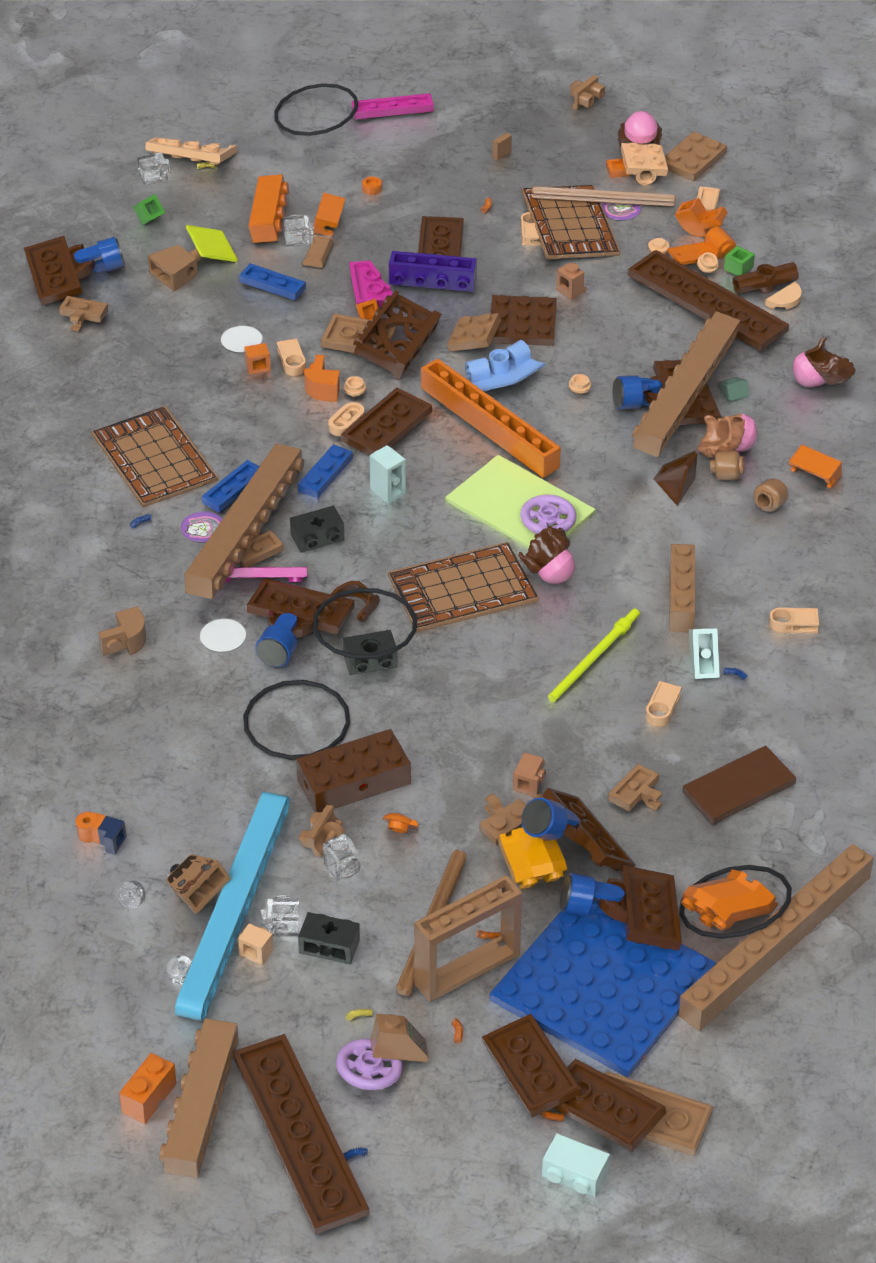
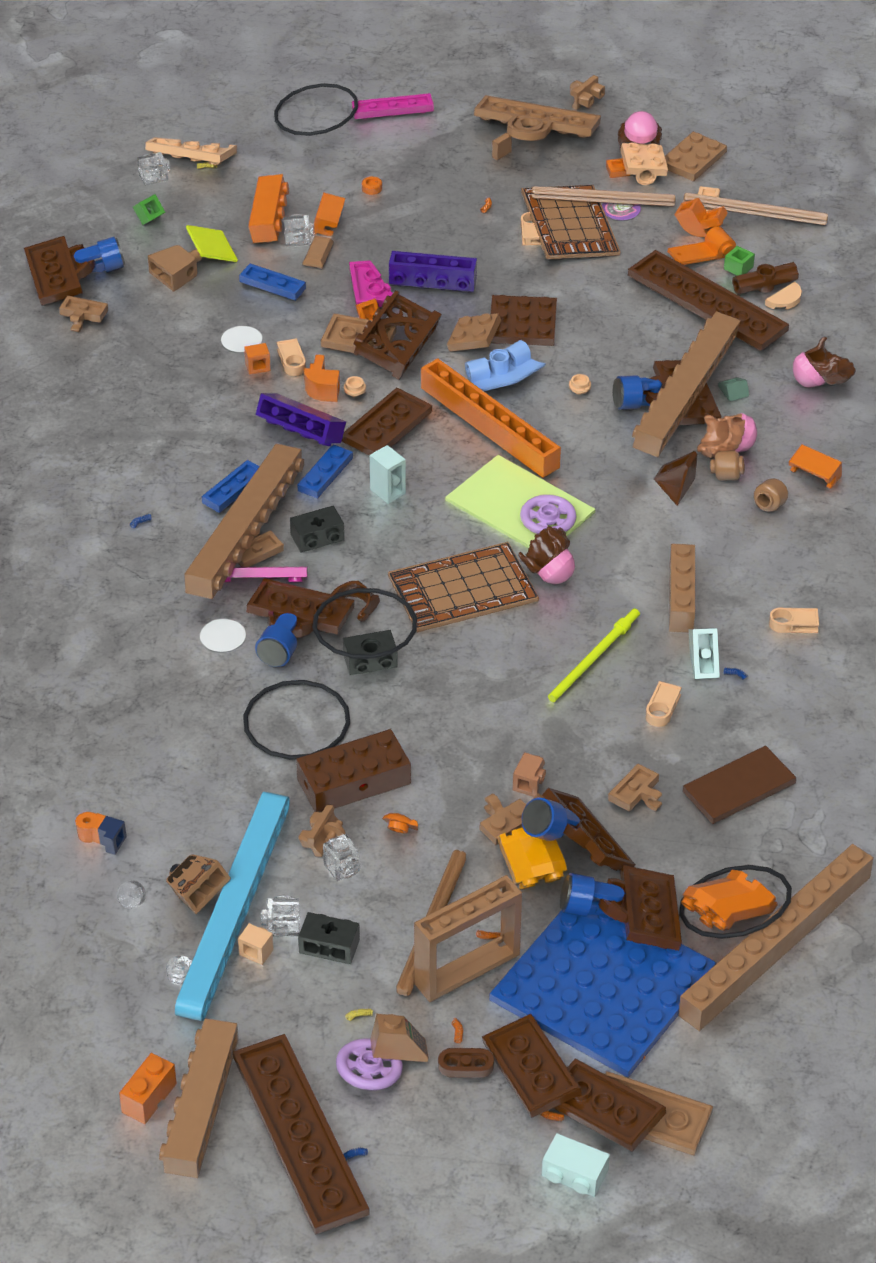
(128, 634): medium nougat brick -> none
(154, 456): piece -> none
(200, 526): sticker -> none
(300, 418): none -> dark purple brick
(345, 418): light nougat plate -> none
(441, 235): reddish brown tile -> none
(466, 1062): none -> reddish brown plate
(543, 118): none -> medium nougat plate
(570, 276): nougat brick -> none
(658, 244): light nougat plate -> none
(707, 263): light nougat plate -> none
(760, 209): none -> axle

